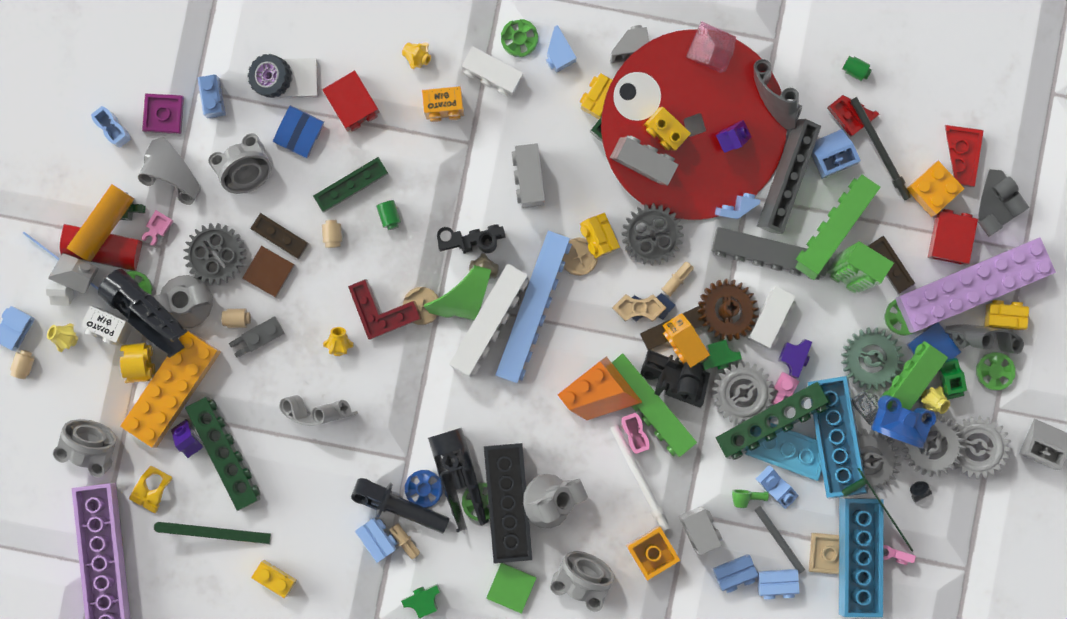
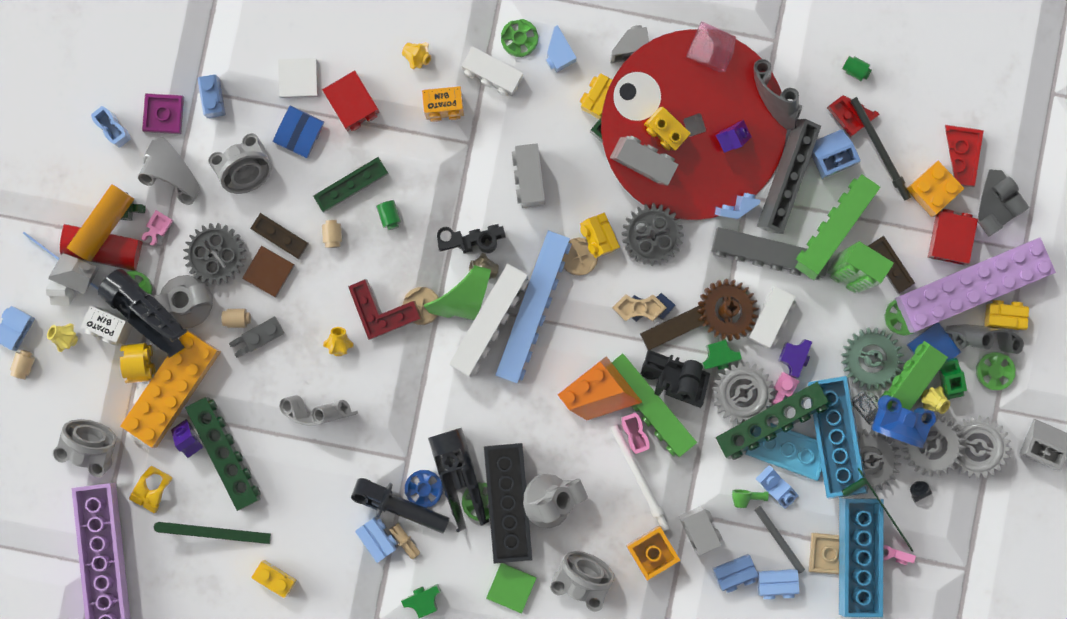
(260, 73): black wheel -> none
(677, 278): tan axle -> none
(685, 340): light orange brick -> none

